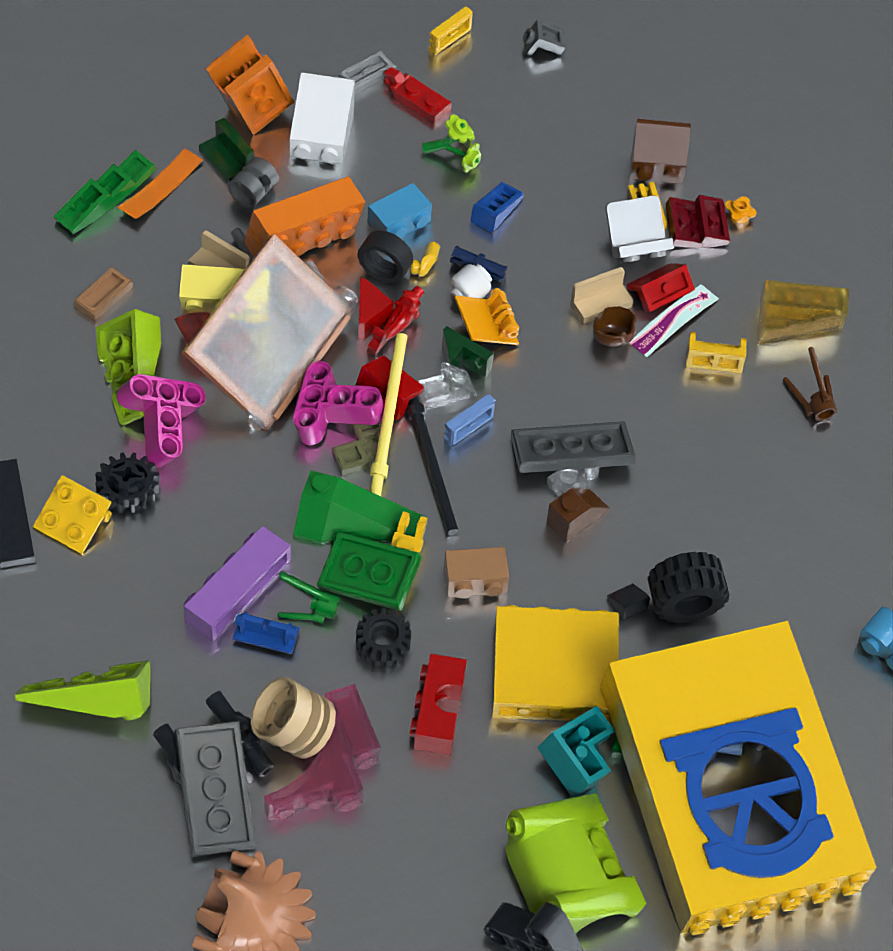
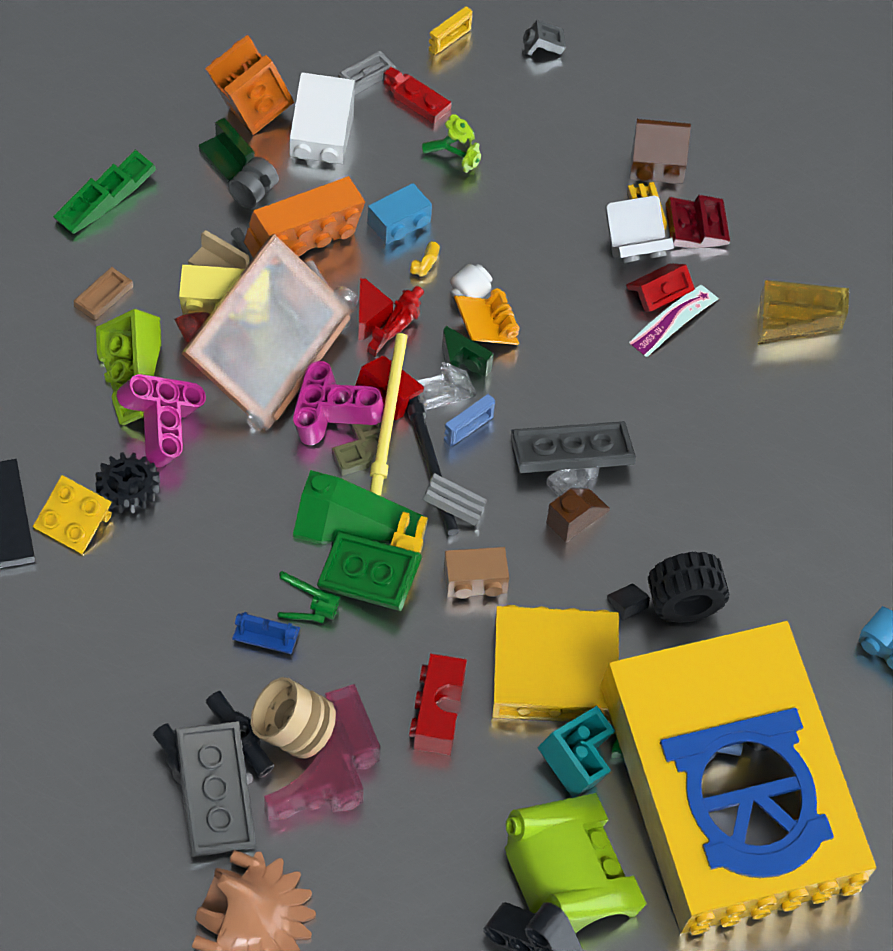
(113, 694): lime wedge -> none
(162, 185): orange sticker -> none
(236, 583): medium lavender brick -> none
(378, 652): black tyre -> none
(391, 246): black tyre -> none
(455, 497): none -> light grey tile
(463, 257): dark blue pin -> none
(493, 208): blue slope -> none
(599, 292): tan panel -> none
(615, 327): reddish brown hair -> none
(715, 355): yellow hinge -> none
(740, 210): light orange plate -> none
(821, 402): reddish brown plant -> none

